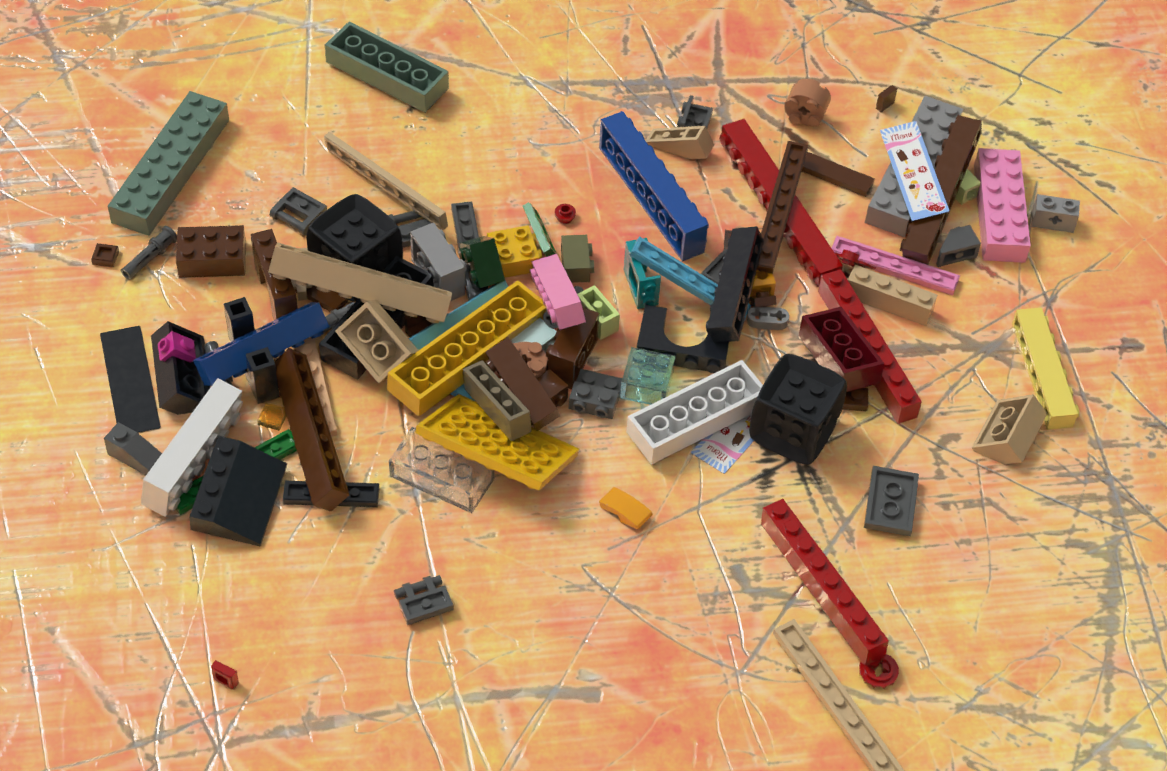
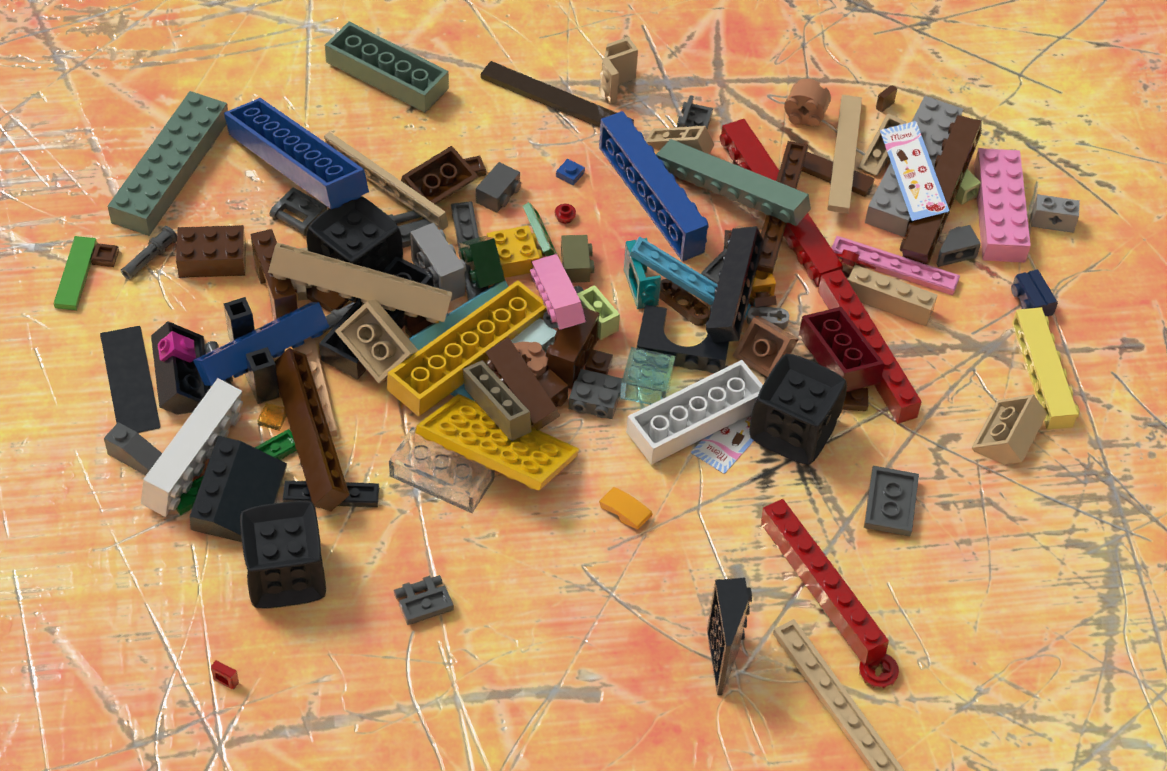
(75, 273): none -> bright green tile
(282, 554): none -> black piece
(297, 153): none -> blue brick
(440, 175): none -> reddish brown slope
(477, 165): none -> reddish brown tile
(498, 187): none -> dark grey brick
(545, 94): none -> dark brown tile
(570, 172): none -> blue plate
(599, 362): none -> reddish brown plate
(617, 67): none -> tan piece
(685, 310): none -> reddish brown beam
(727, 626): none -> black slope
(735, 182): none -> sand green brick
(764, 345): none -> nougat slope
(844, 154): none -> tan tile
(876, 154): none -> tan slope
(1034, 292): none -> dark blue brick

